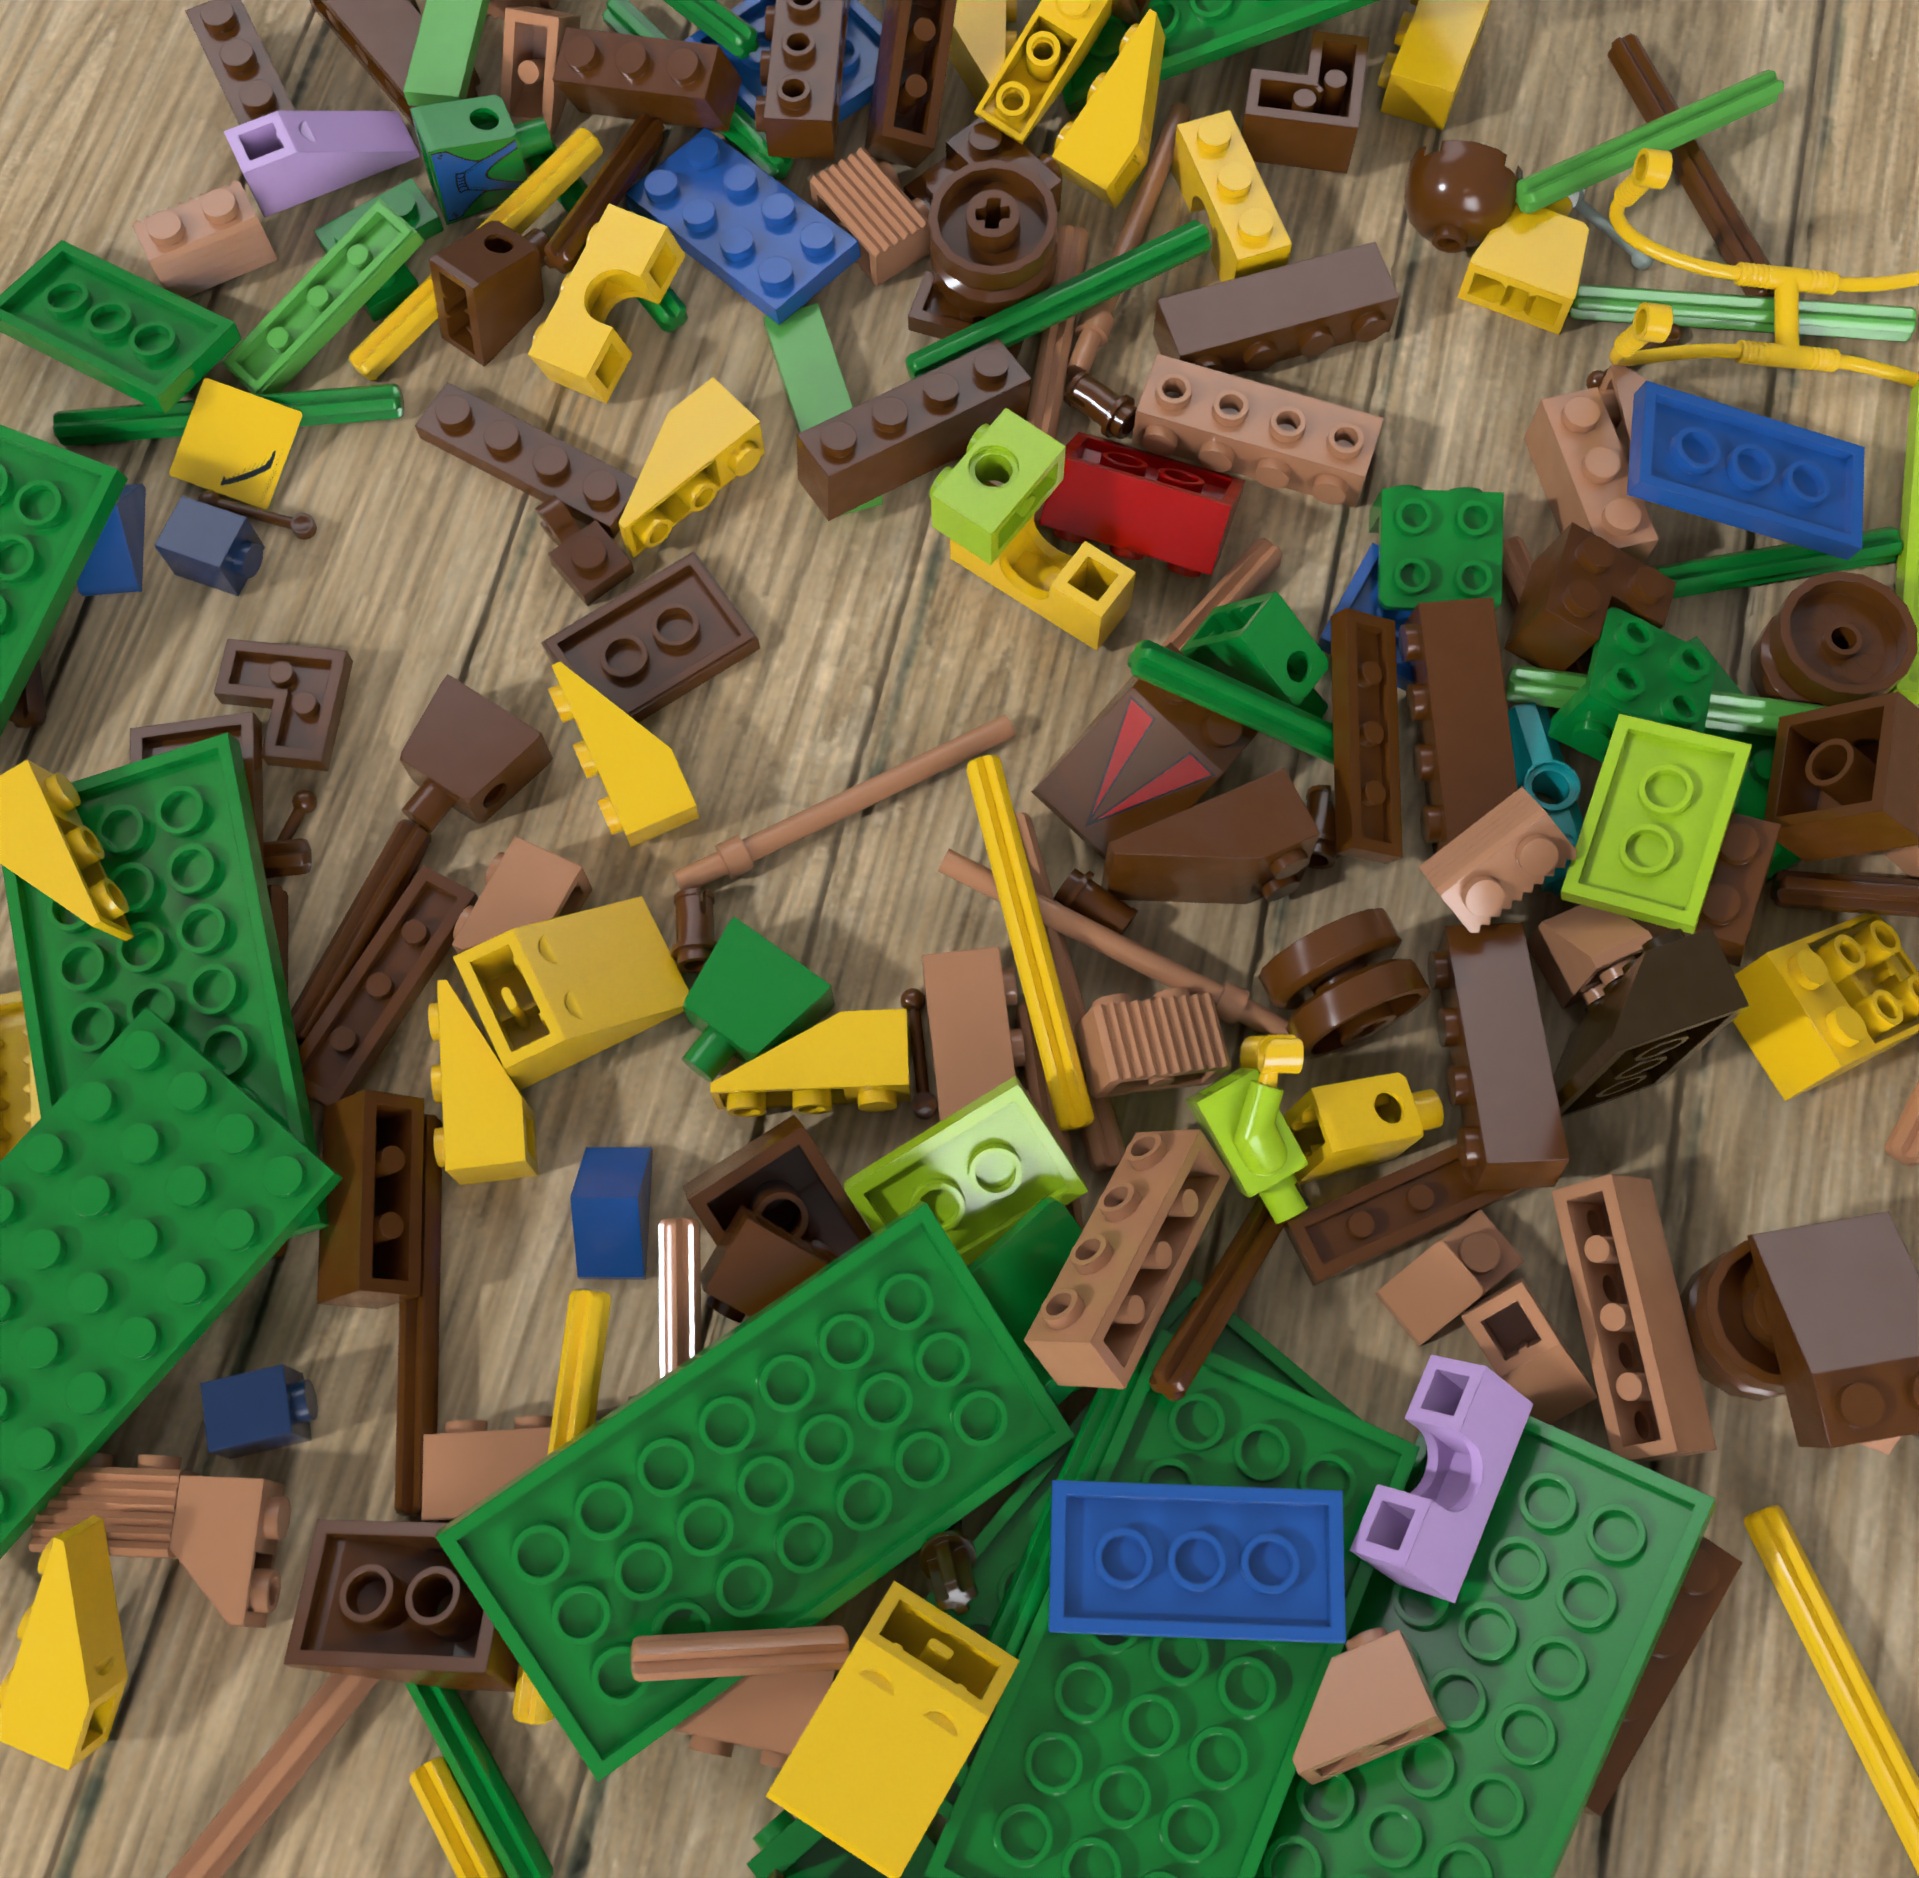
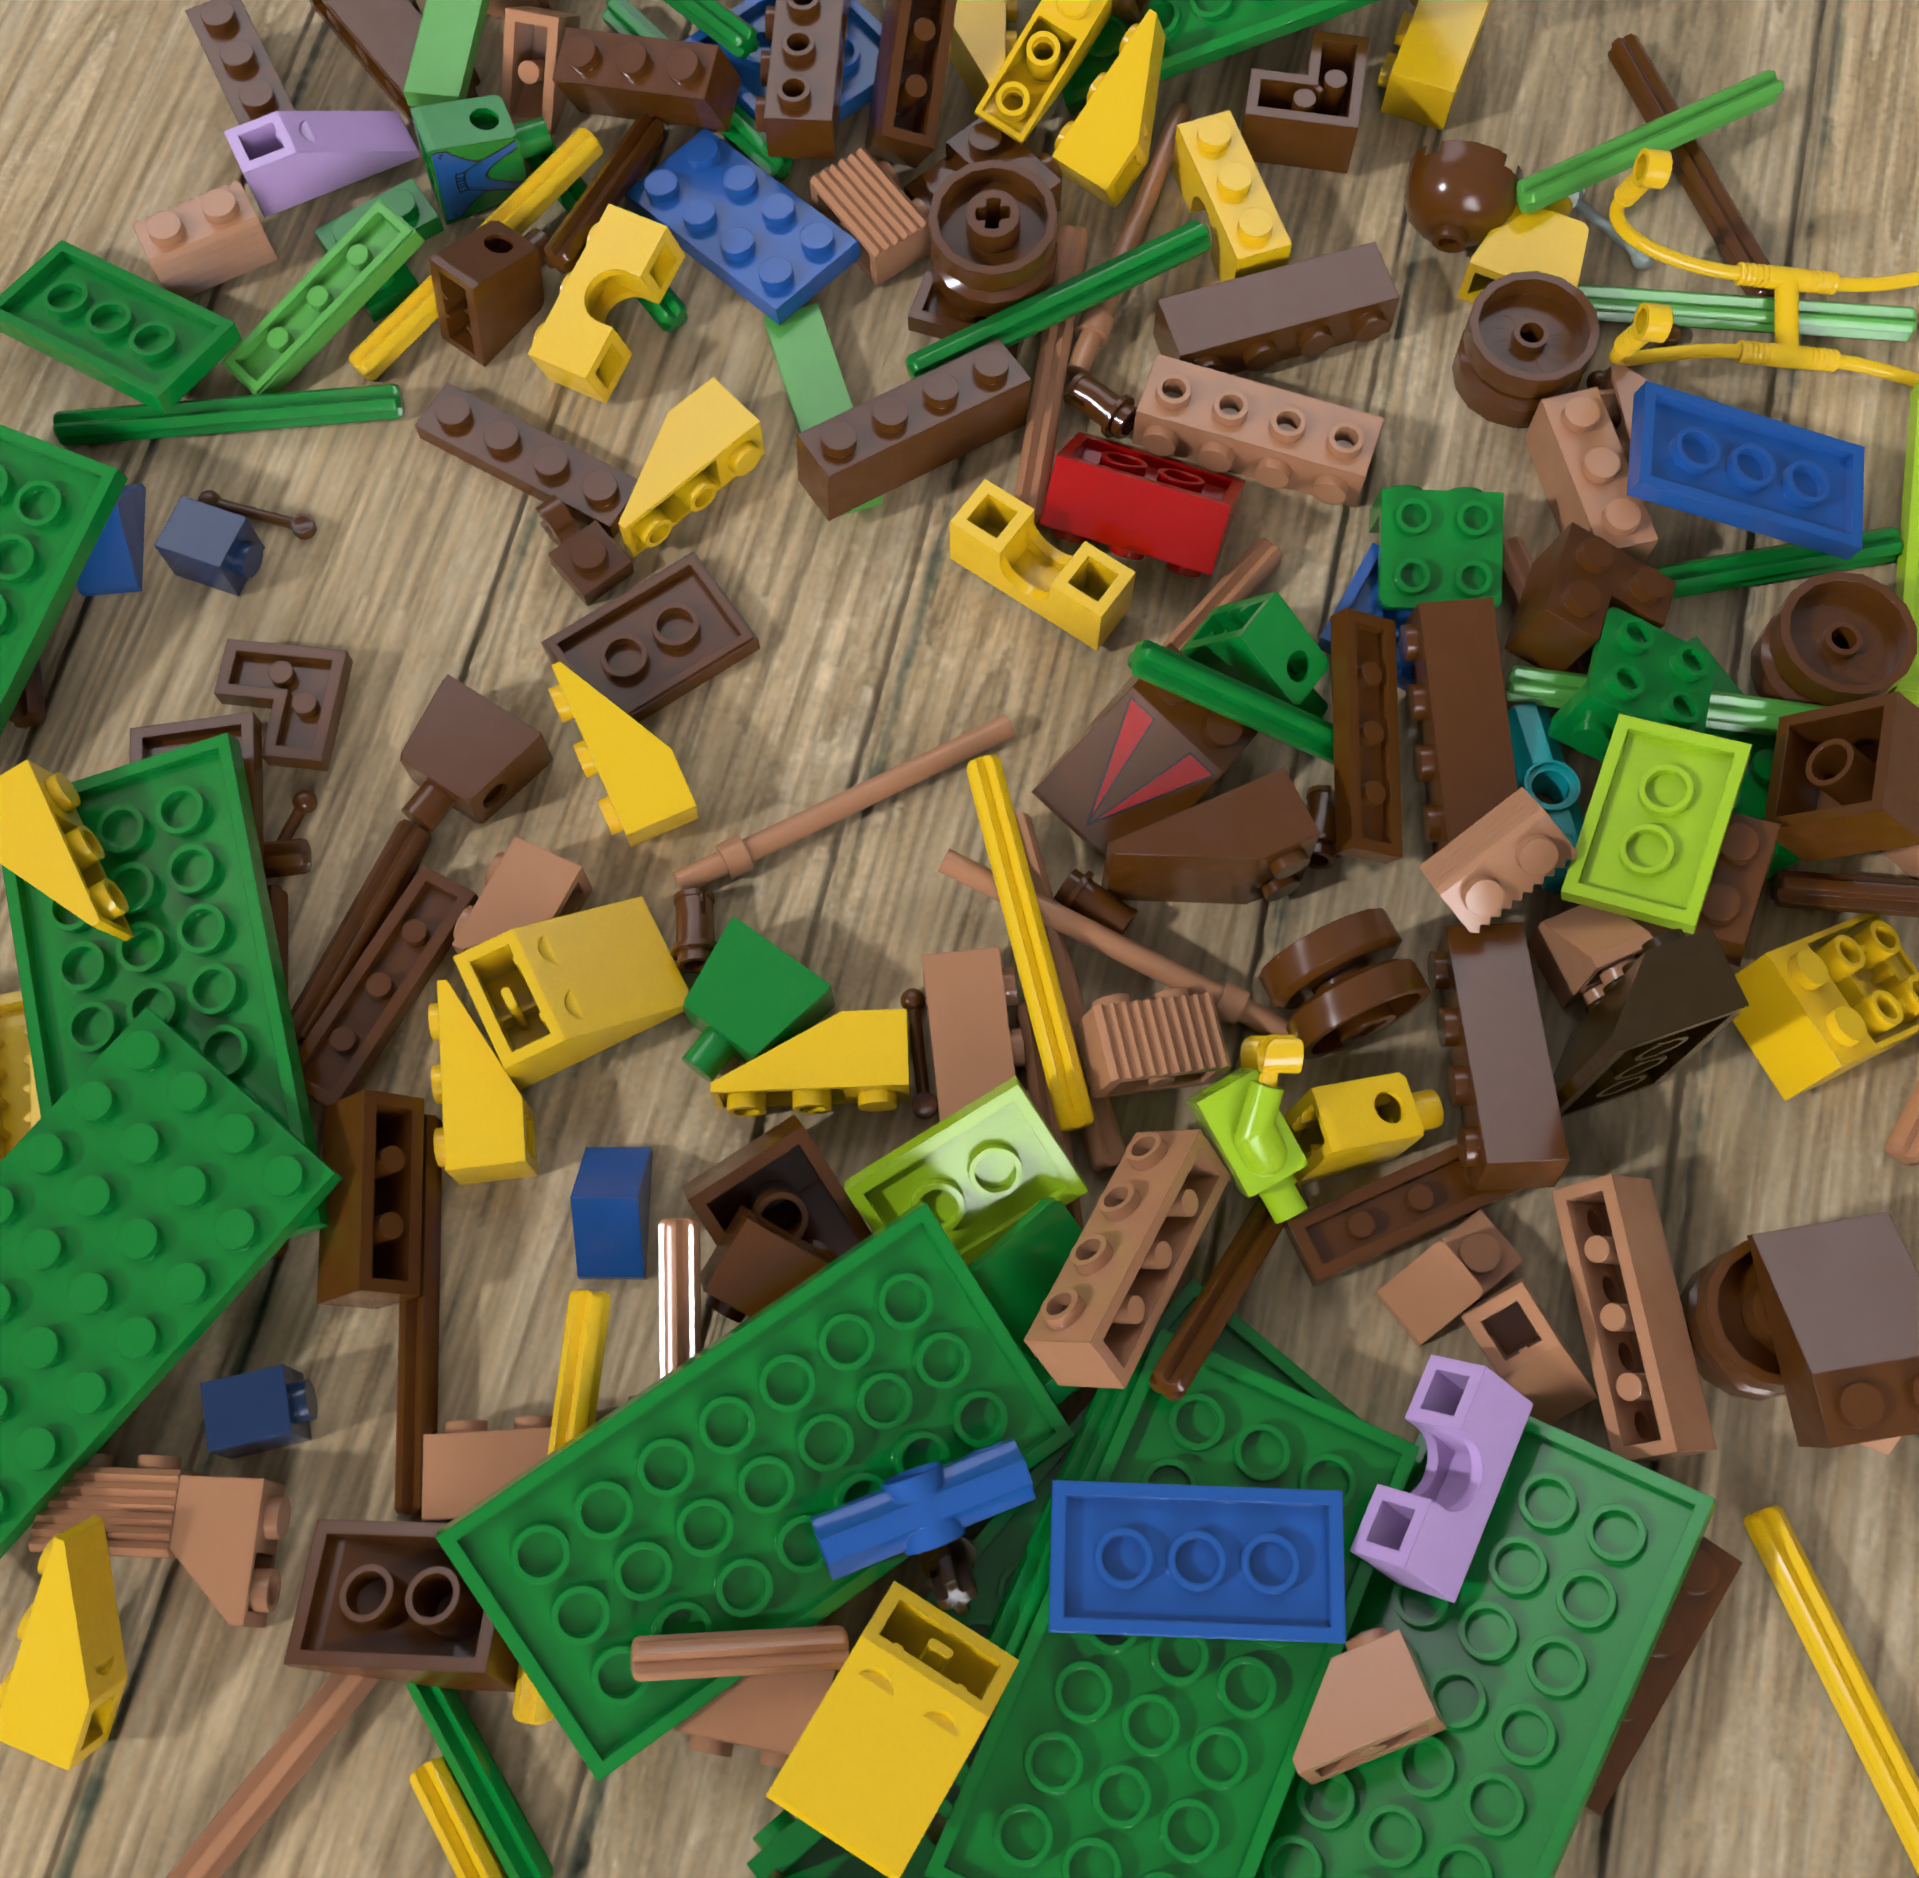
(235, 443): yellow sticker -> none
(922, 1508): none -> blue piece
(990, 517): lime brick -> none
(1524, 344): none -> reddish brown wheel

